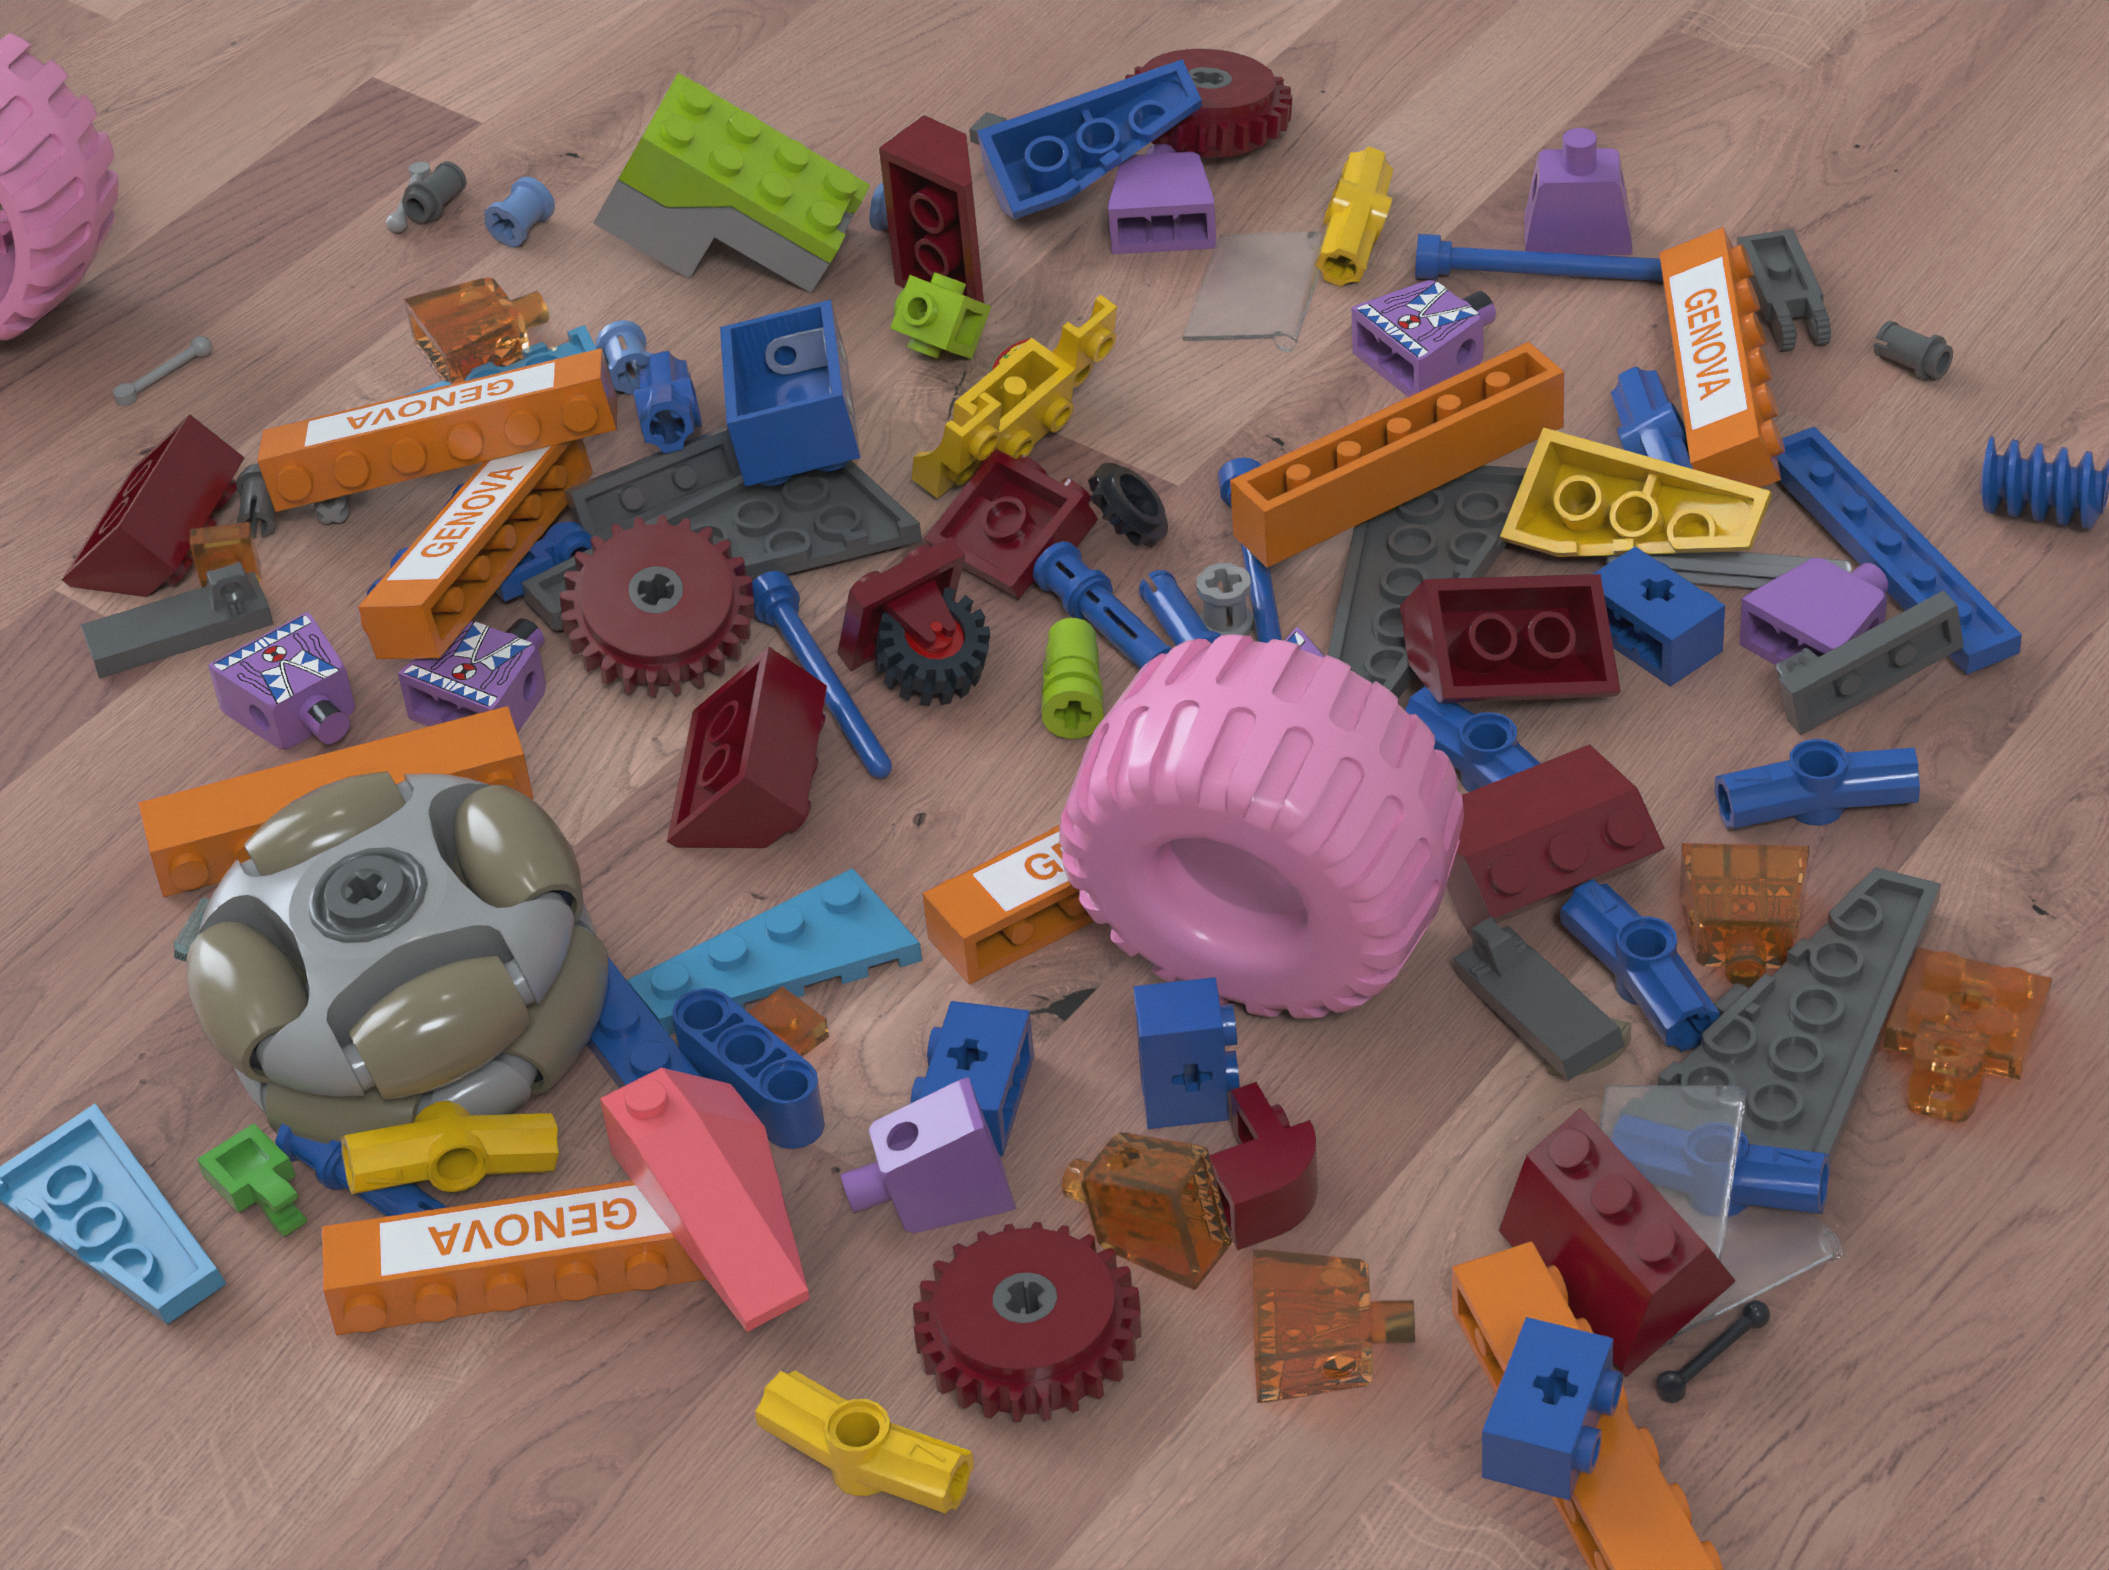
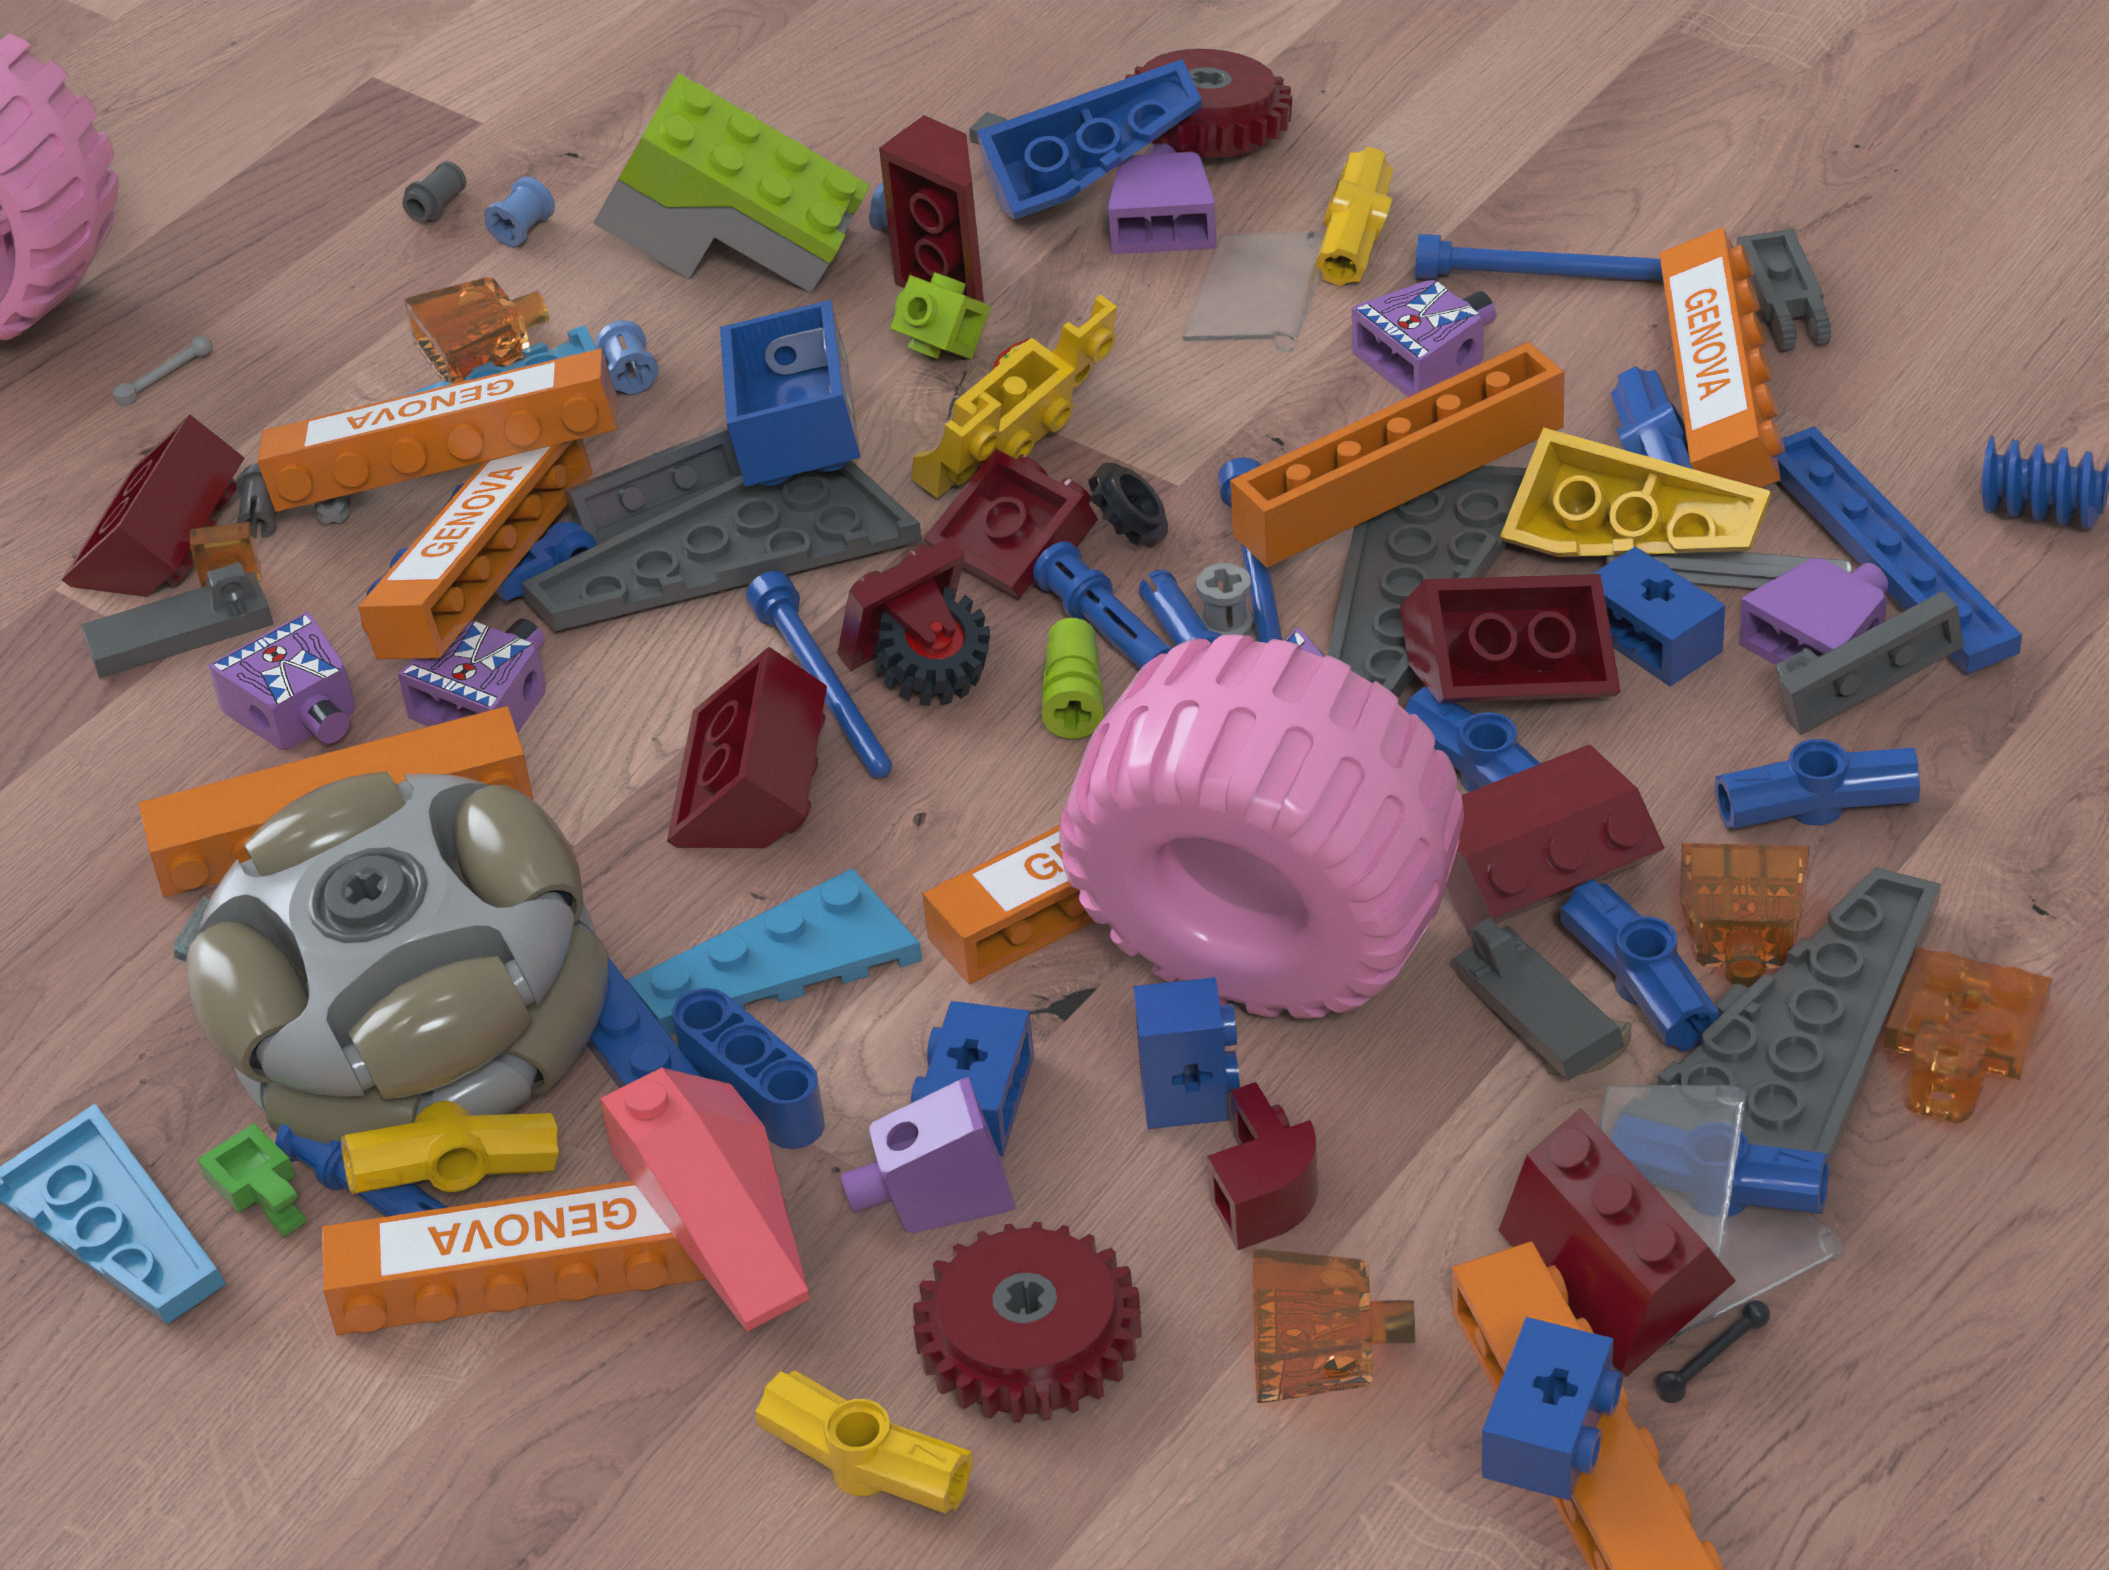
(397, 220): light grey hinge -> none
(657, 605): dark red gear -> none
(667, 402): blue piece -> none
(791, 1021): clear orange plate -> none
(1154, 1205): clear orange torso -> none
(1578, 200): medium lavender torso -> none
(1924, 354): dark grey pin -> none

